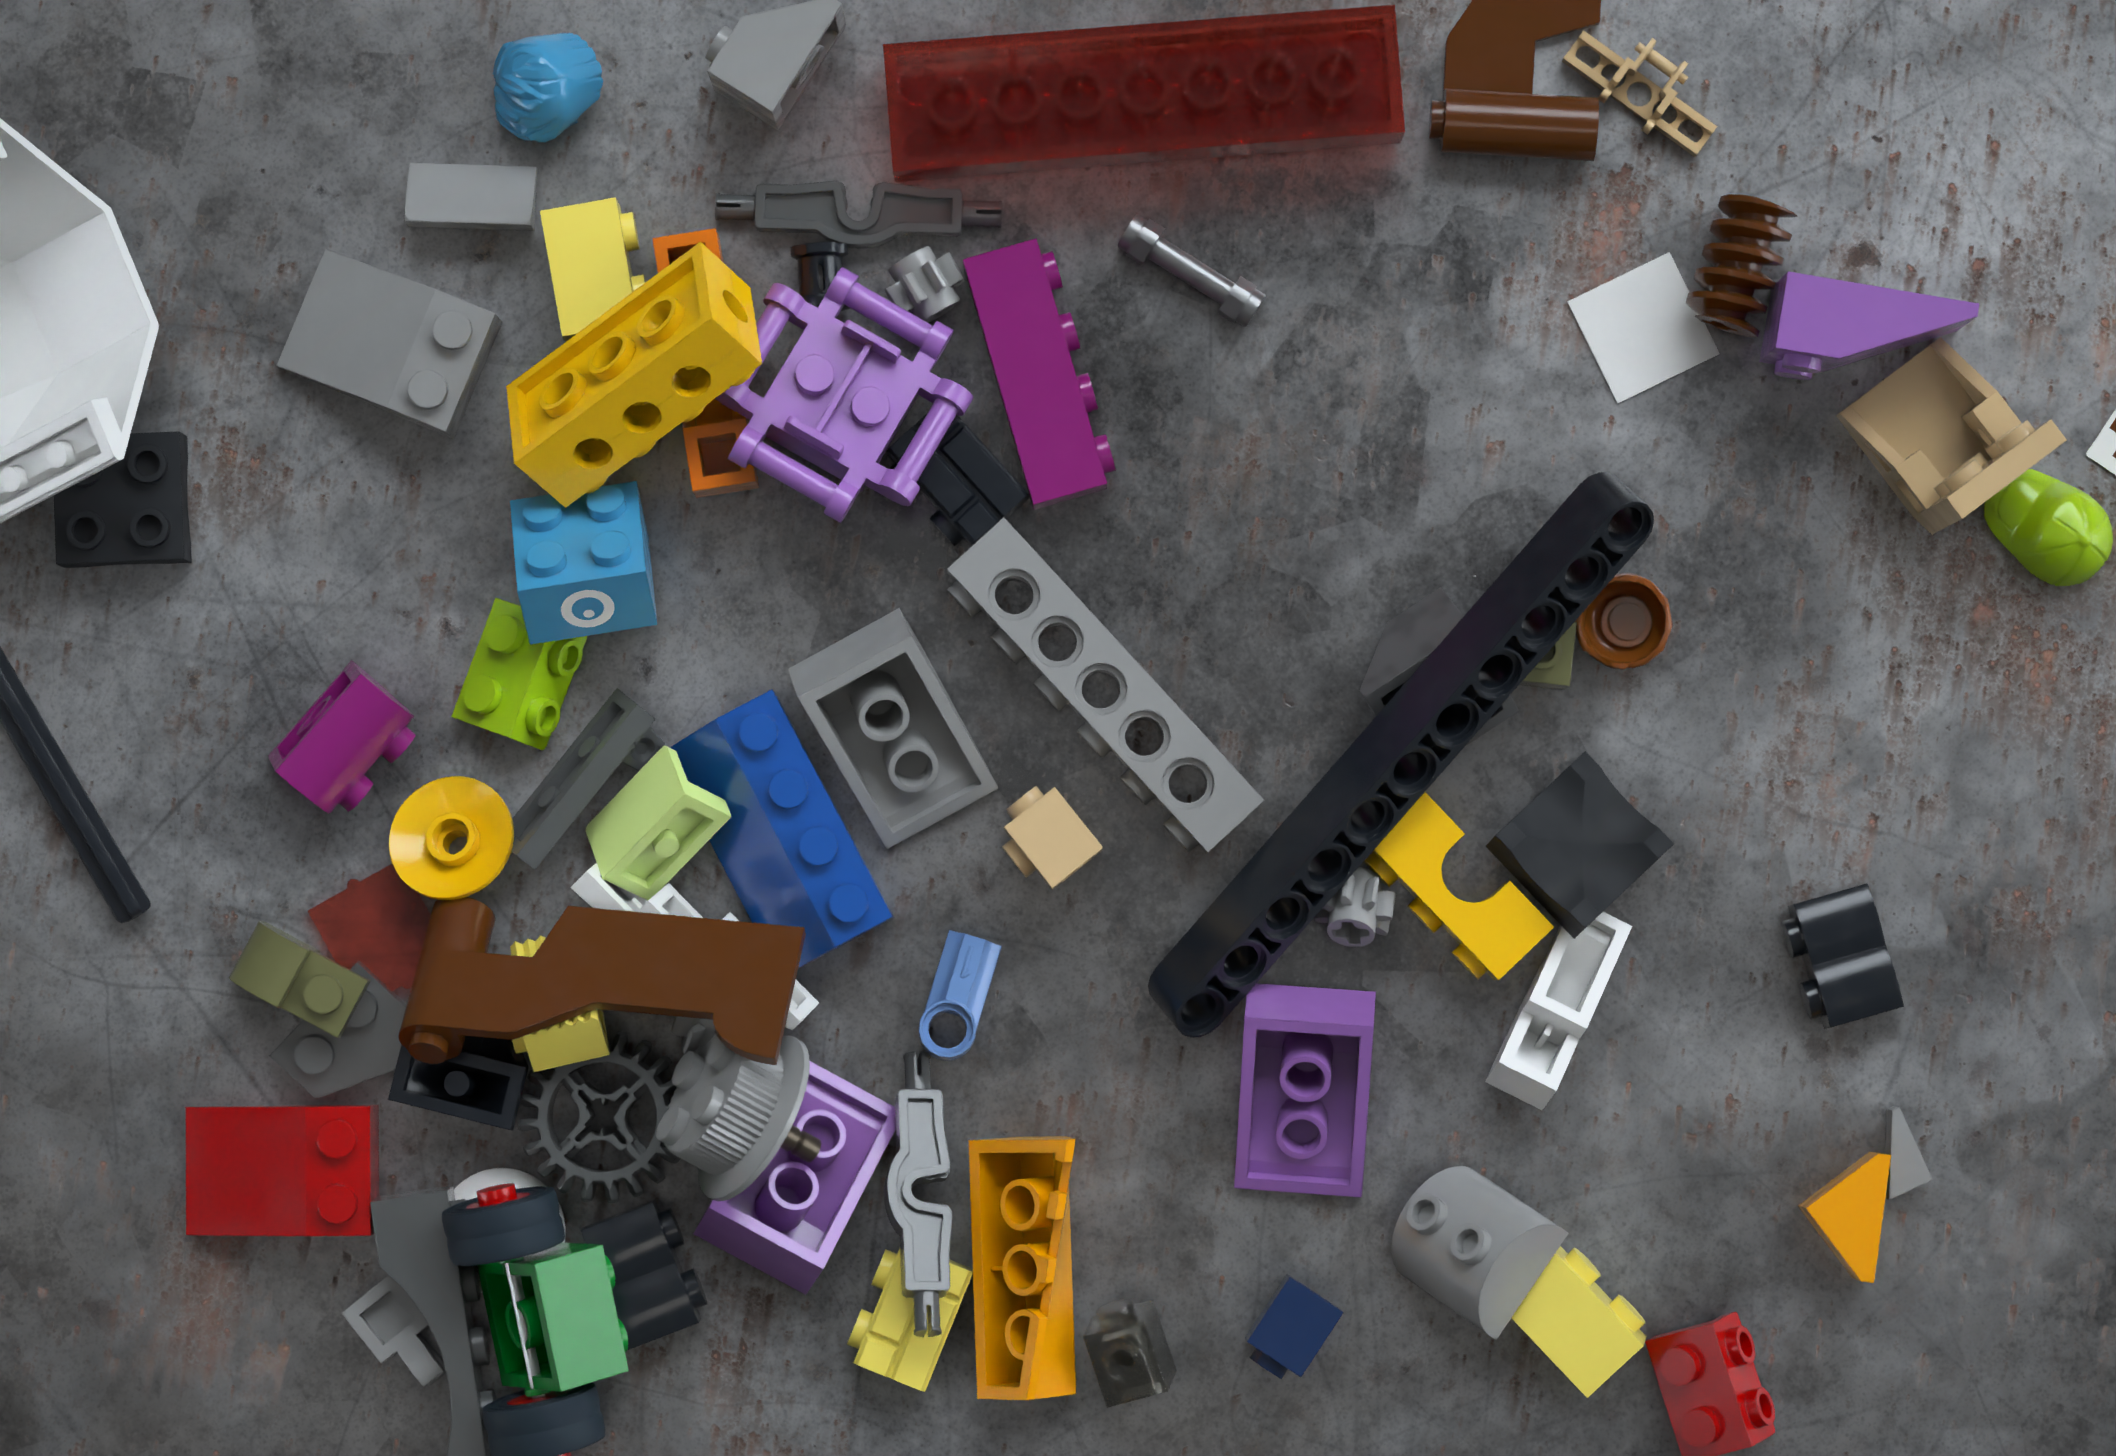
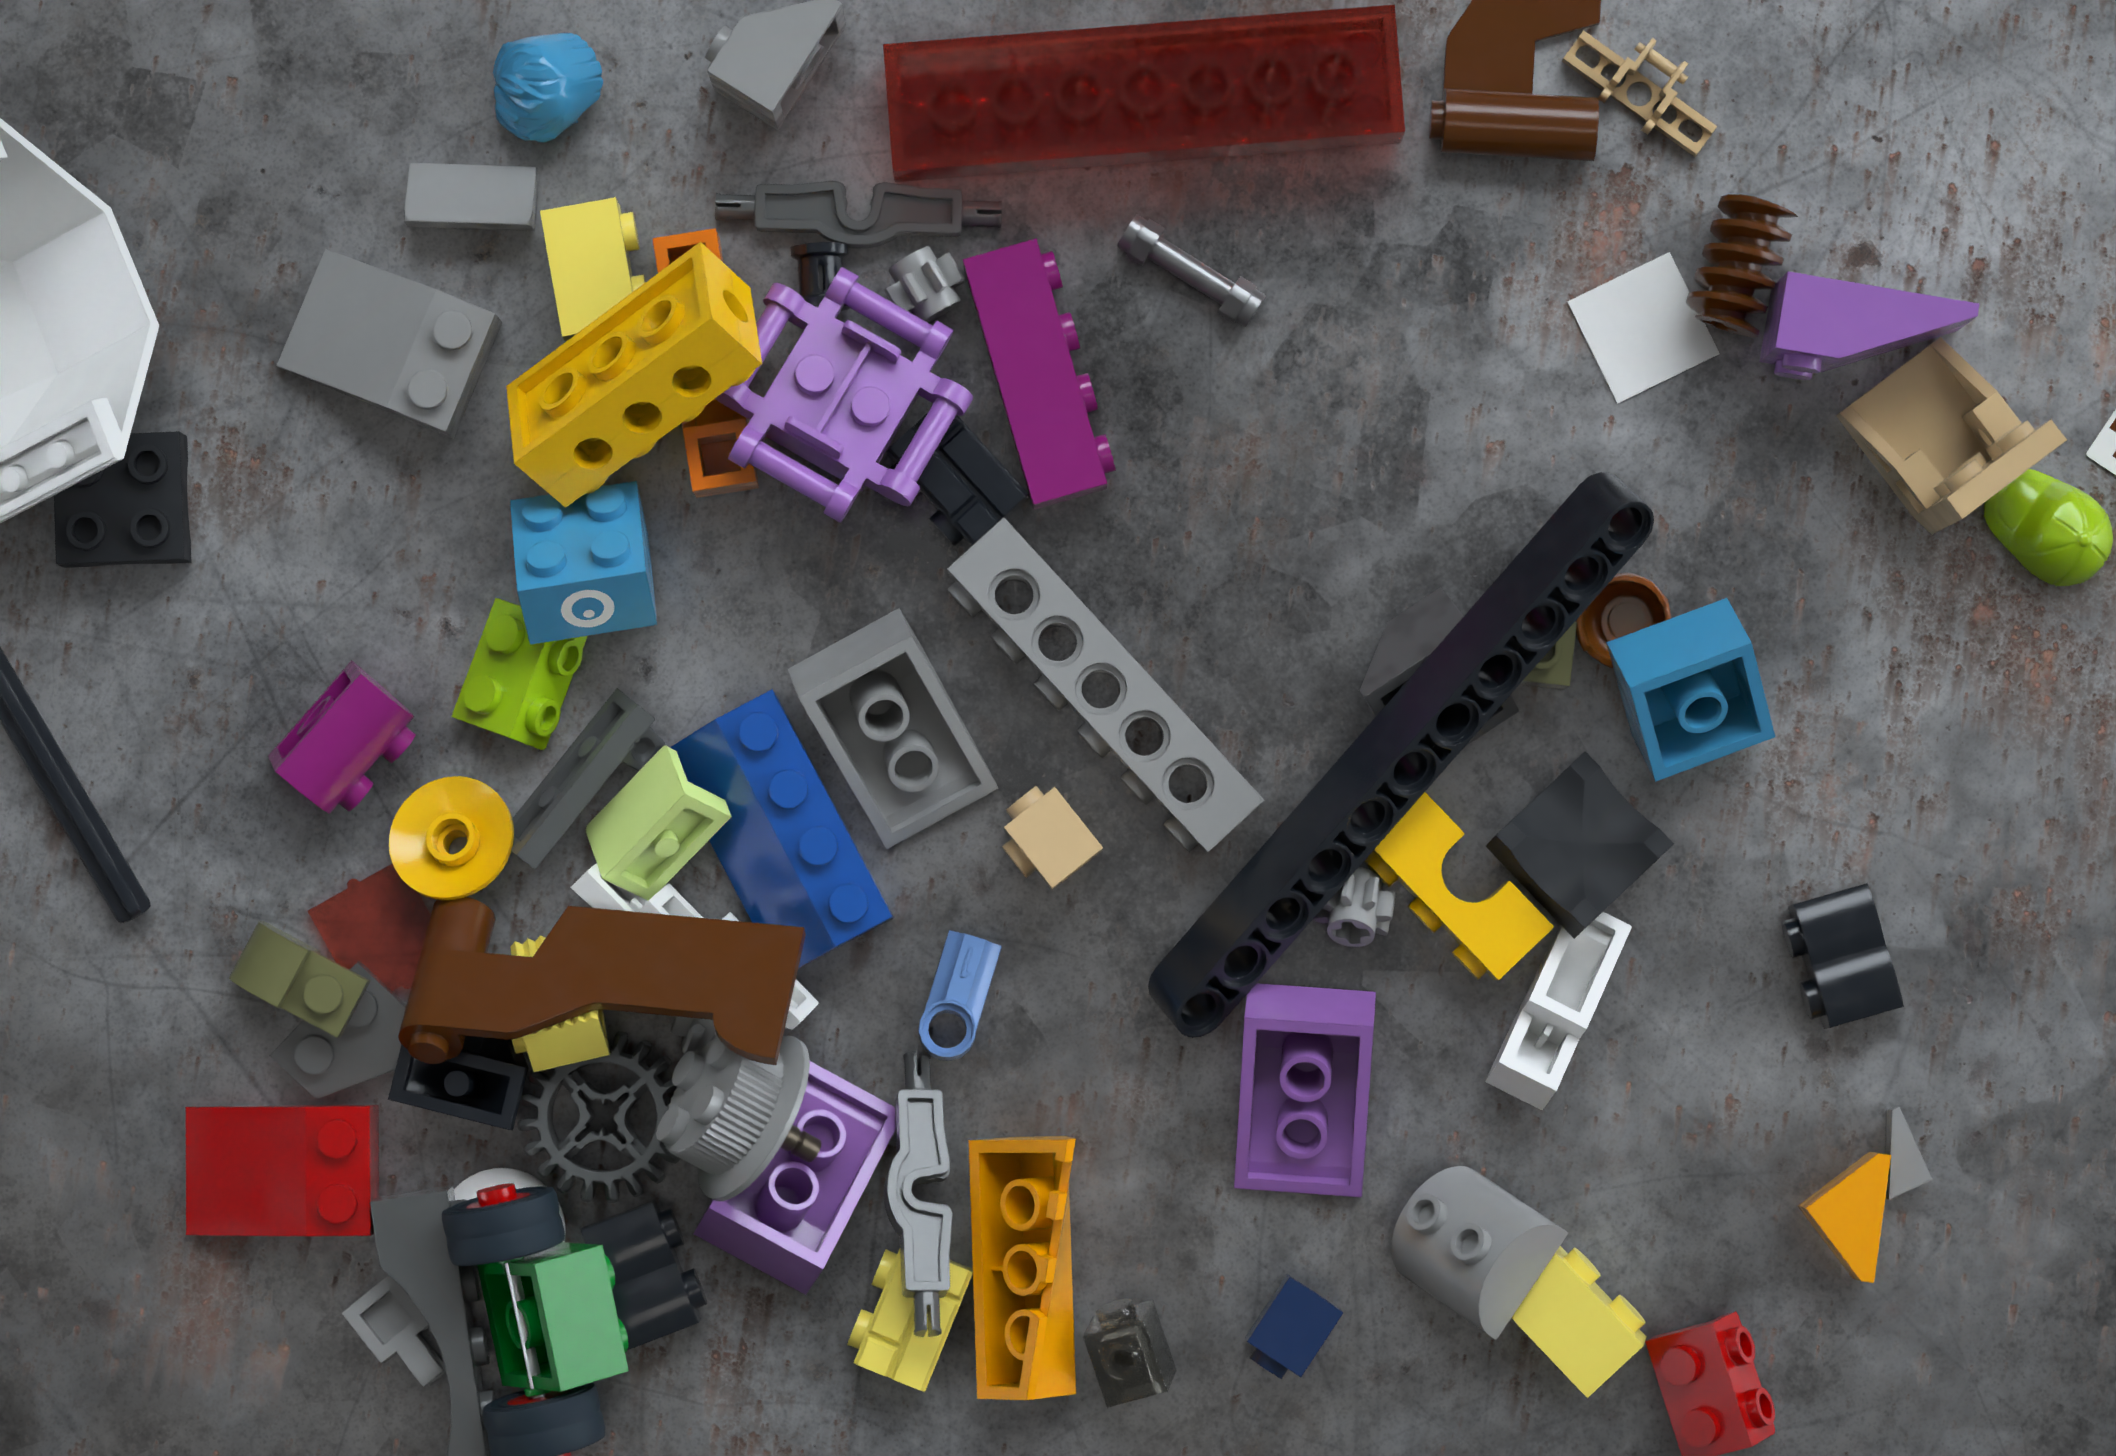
(1691, 689): none -> dark azure brick

